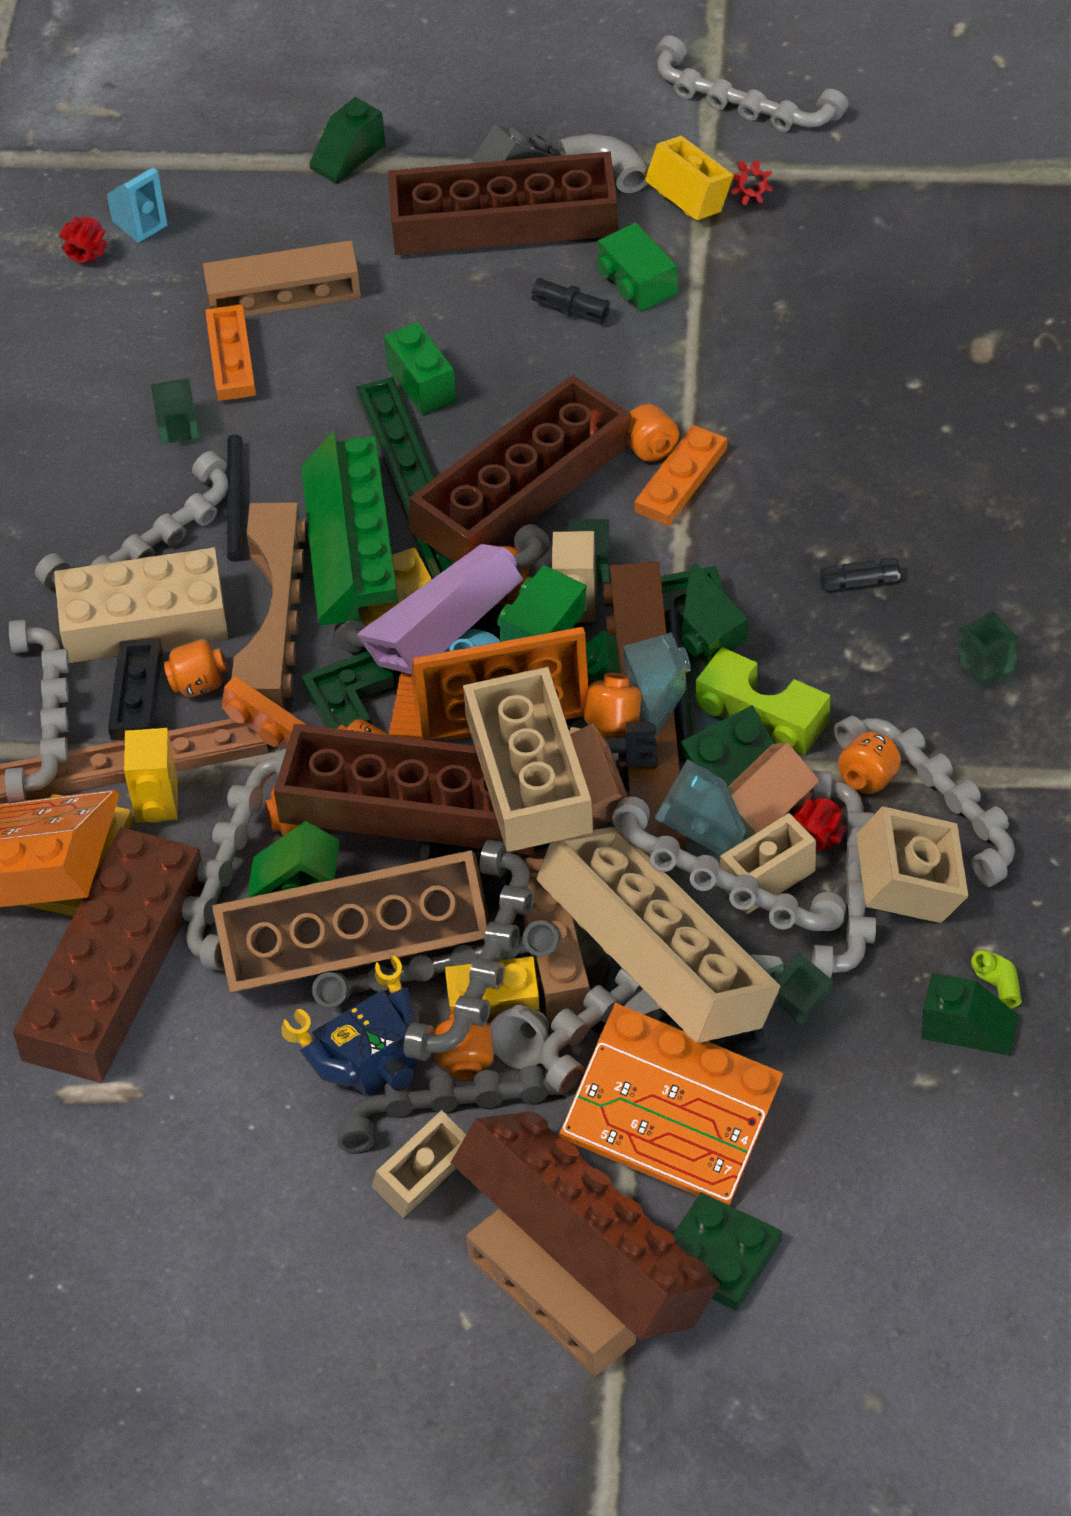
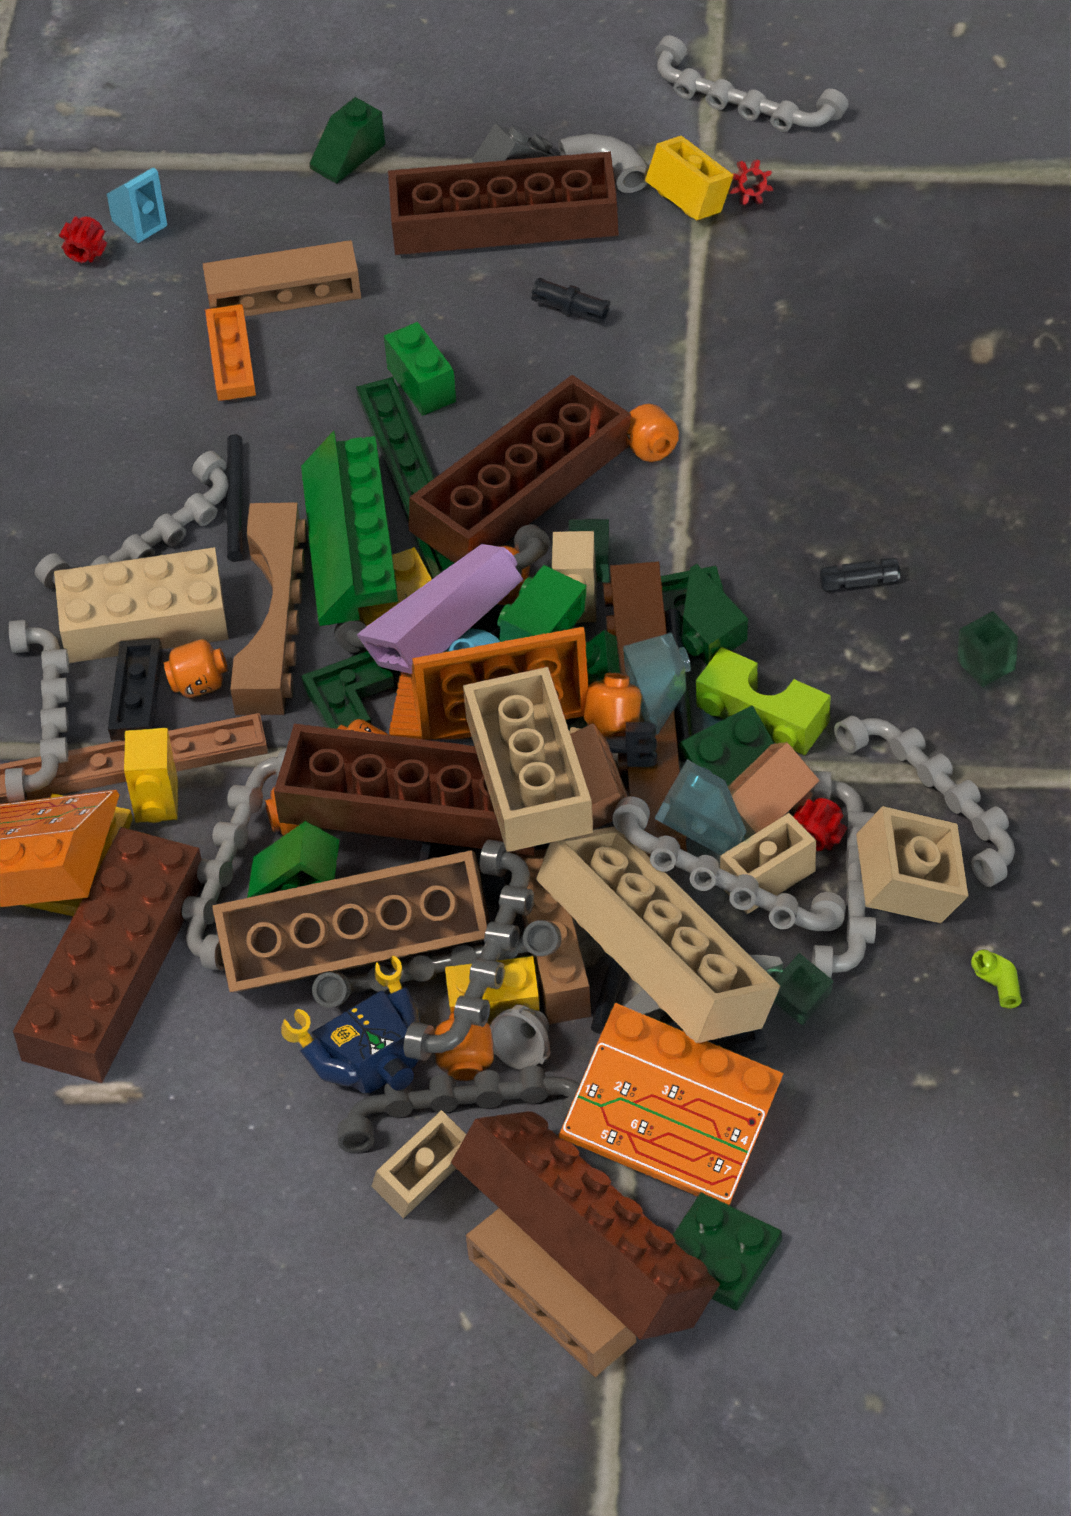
(175, 411): clear green brick -> none
(258, 712): orange plate -> none
(571, 1029): light grey bar -> none
(637, 267): green brick -> none
(680, 475): orange plate -> none
(869, 759): orange head -> none
(967, 1016): dark green slope -> none

